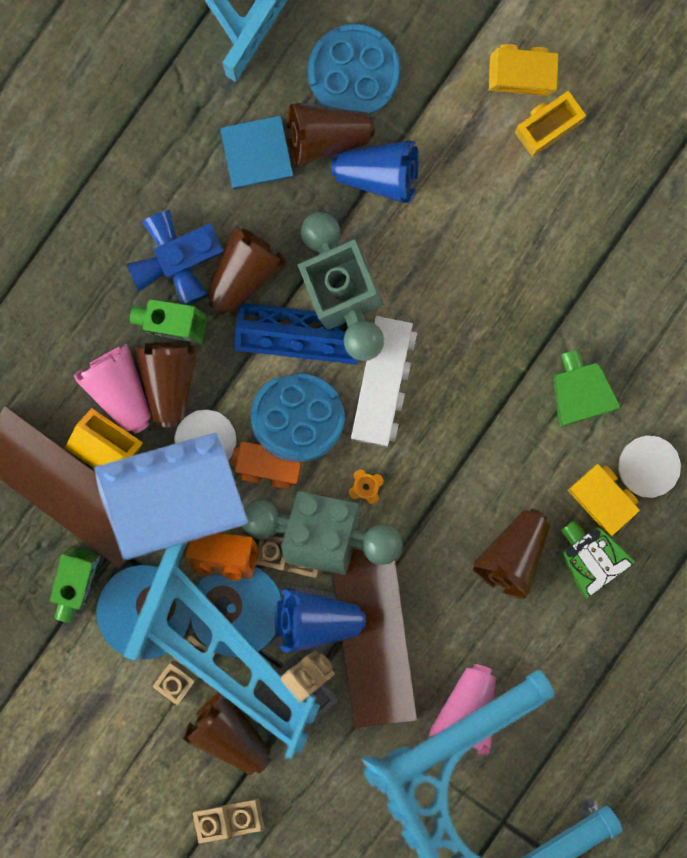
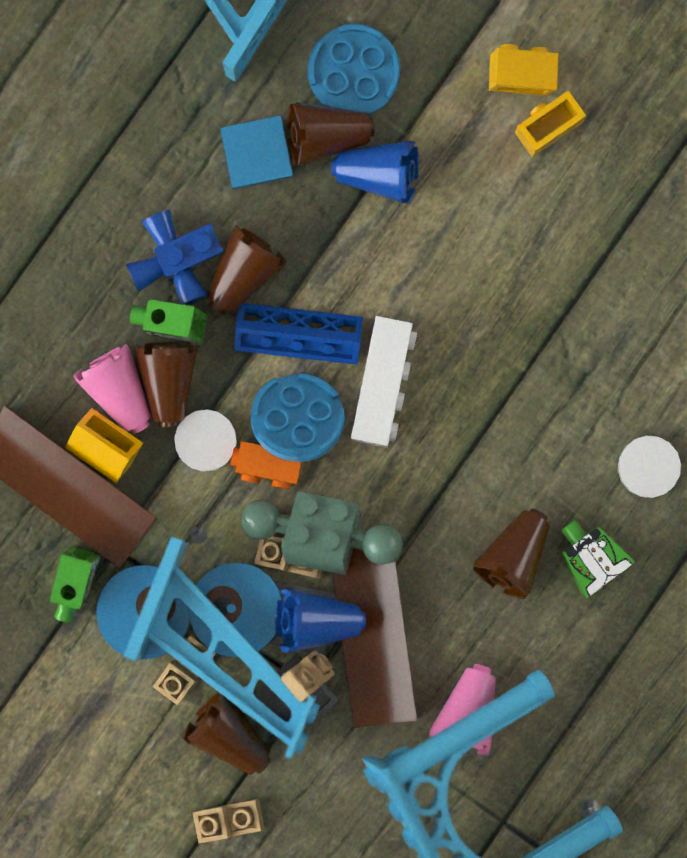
(170, 495): light blue slope -> none
(223, 555): orange brick -> none
(341, 285): sand green brick -> none
(374, 483): light orange plate -> none
(582, 391): bright green torso -> none
(604, 499): yellow brick -> none

